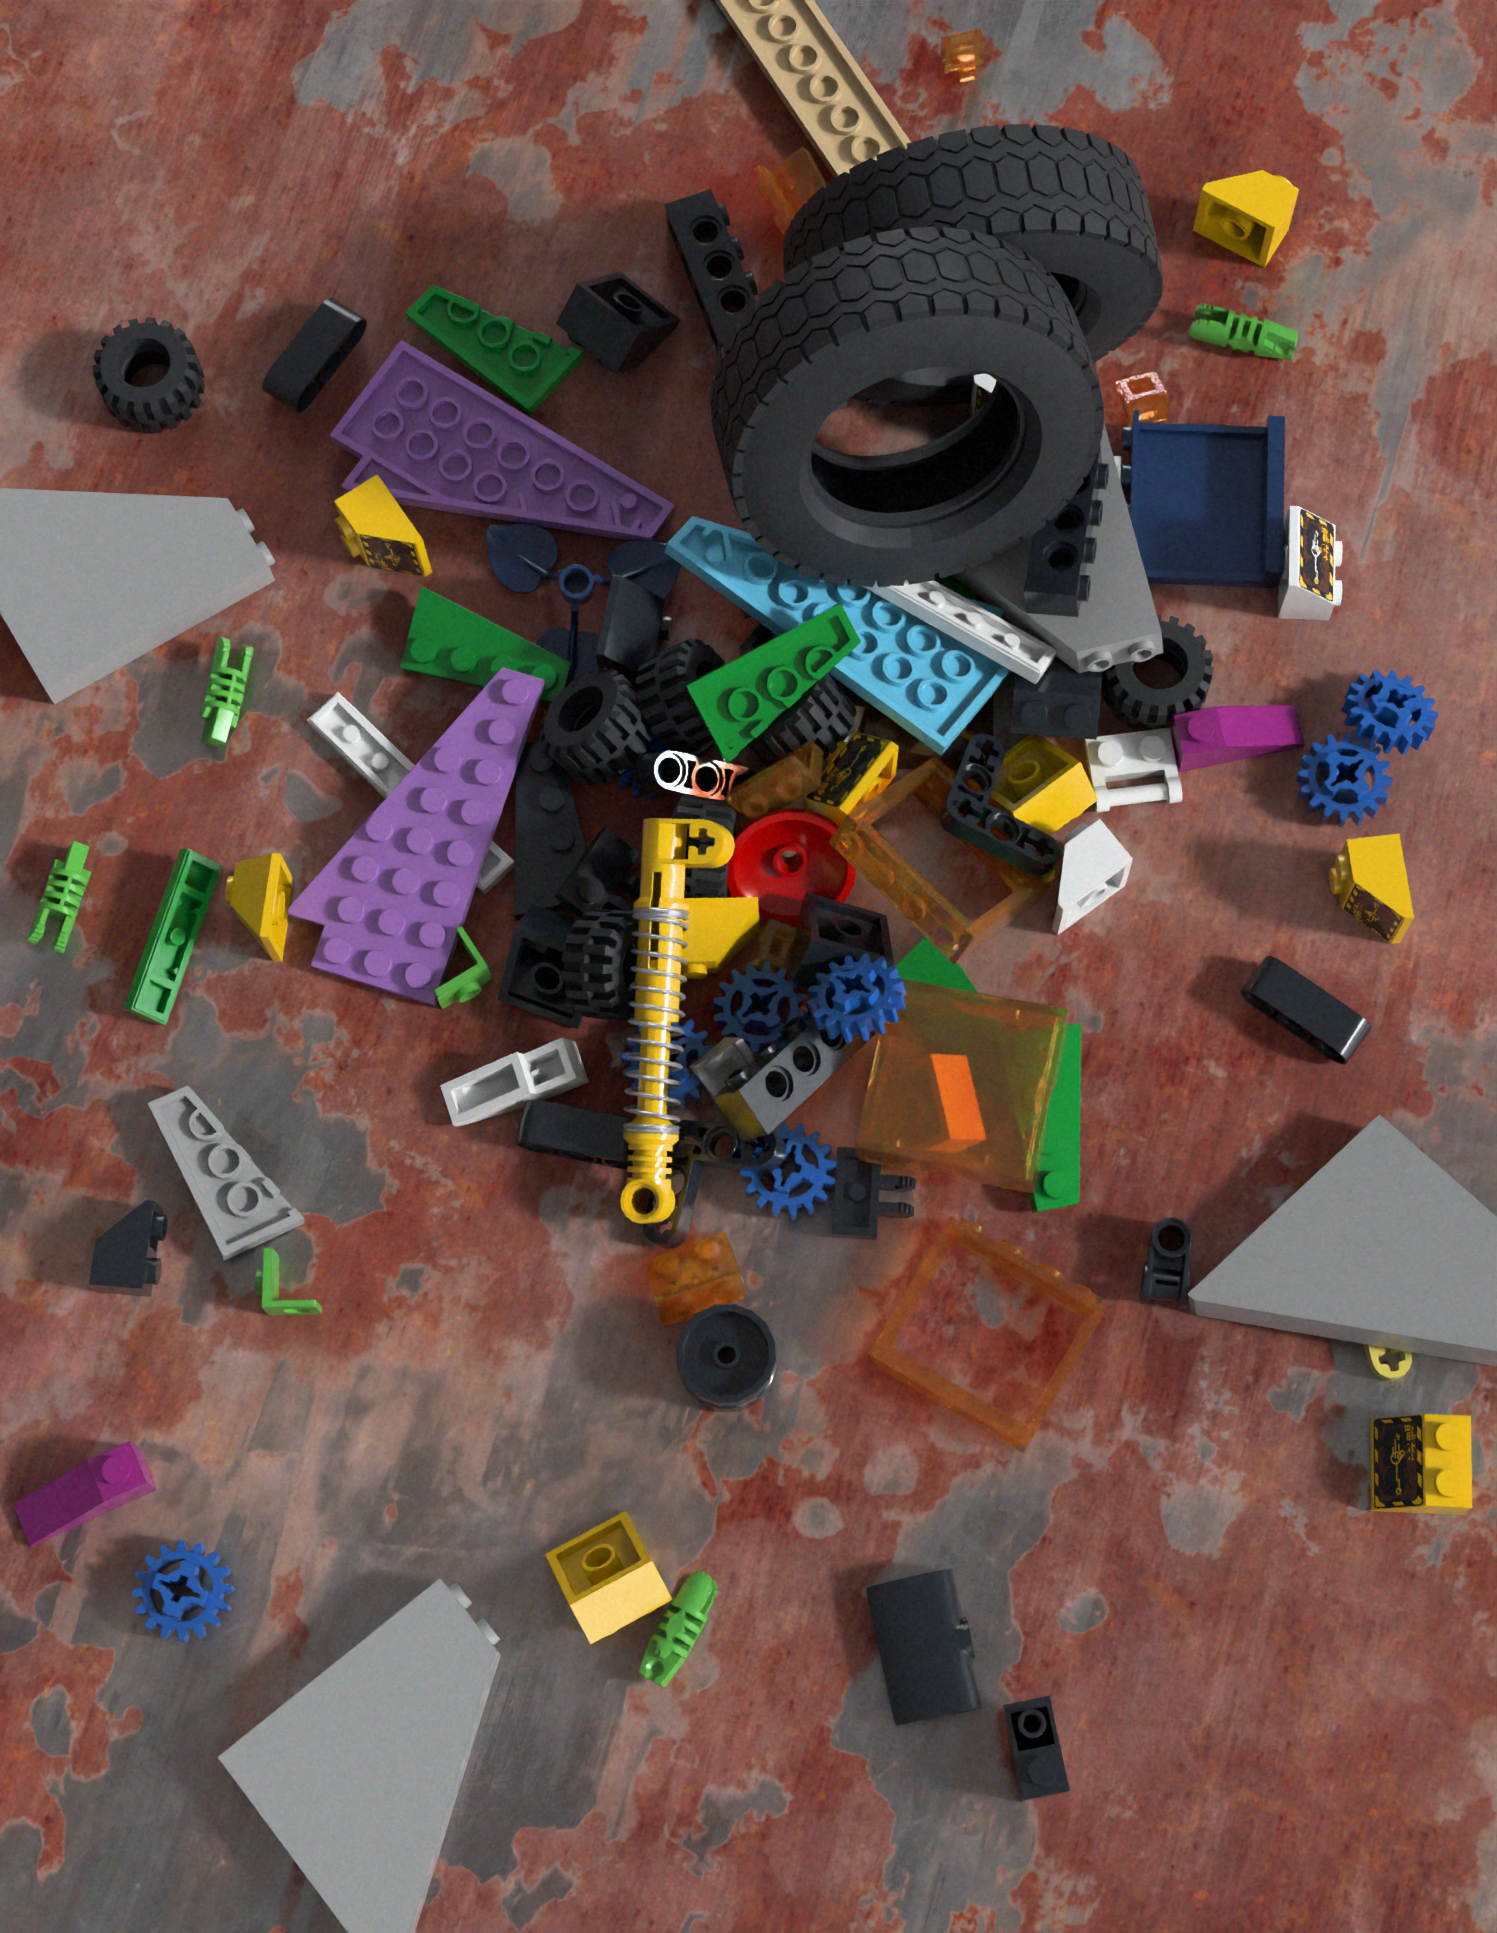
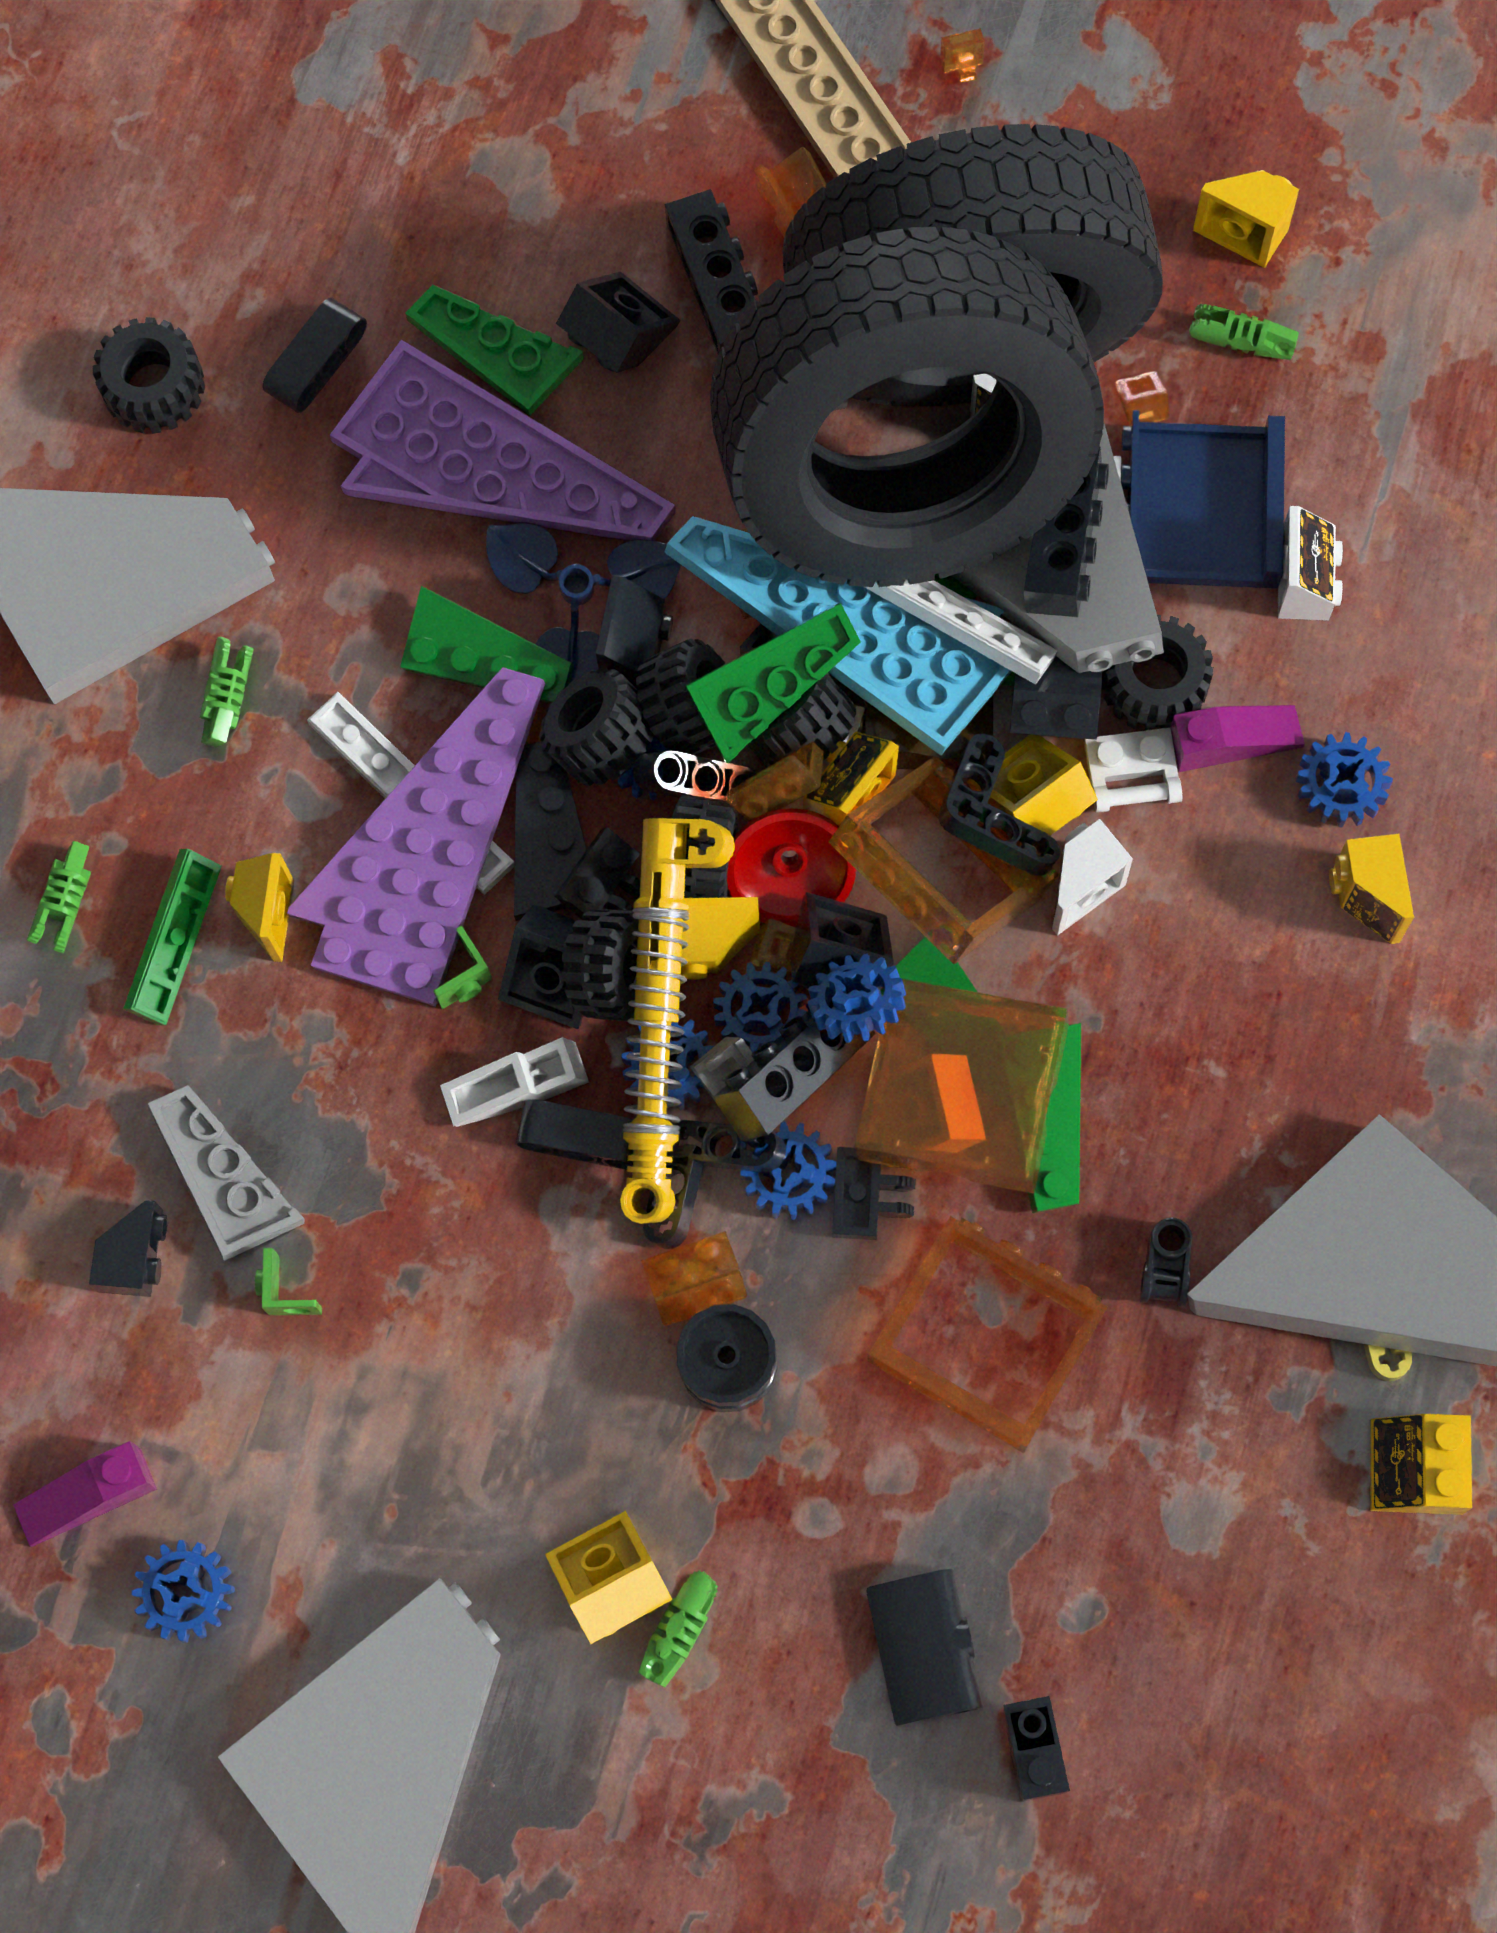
(380, 530): yellow slope -> none
(1306, 1010): black beam -> none
(1389, 712): blue gear -> none

